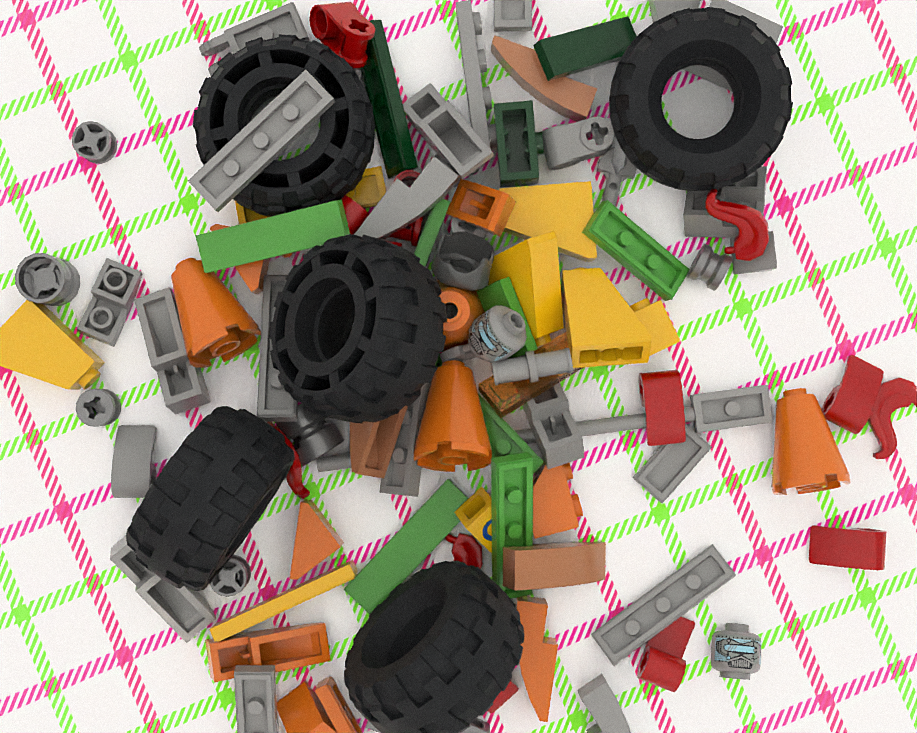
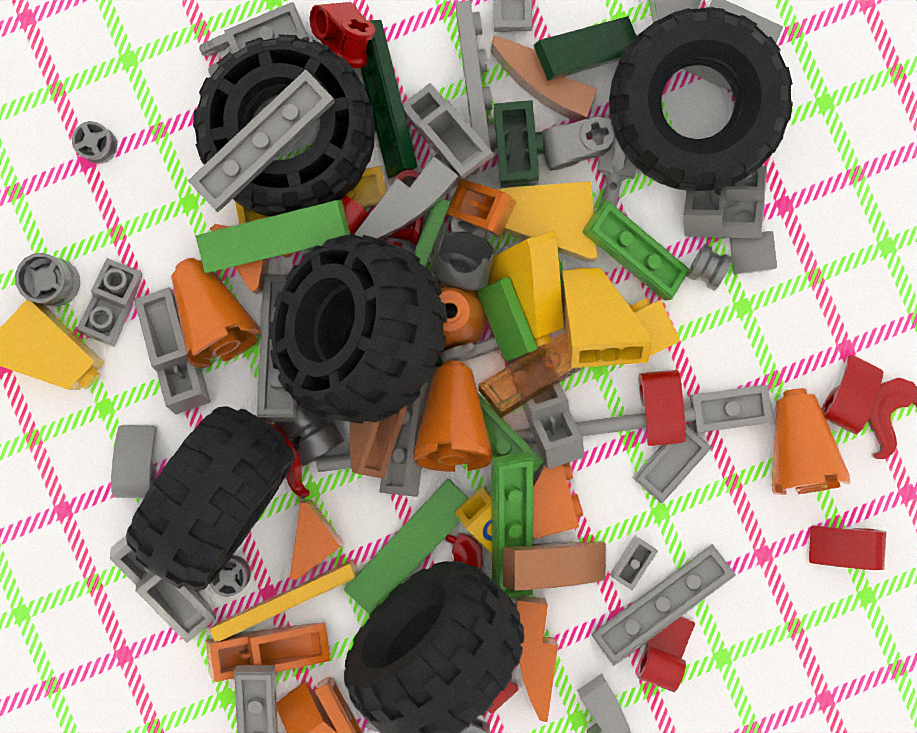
(106, 408): flat silver wheel -> none
(497, 334): light grey head -> none
(532, 366): light grey pin -> none
(633, 562): none -> light grey piece
(736, 652): head -> none
(752, 226): red piece -> none

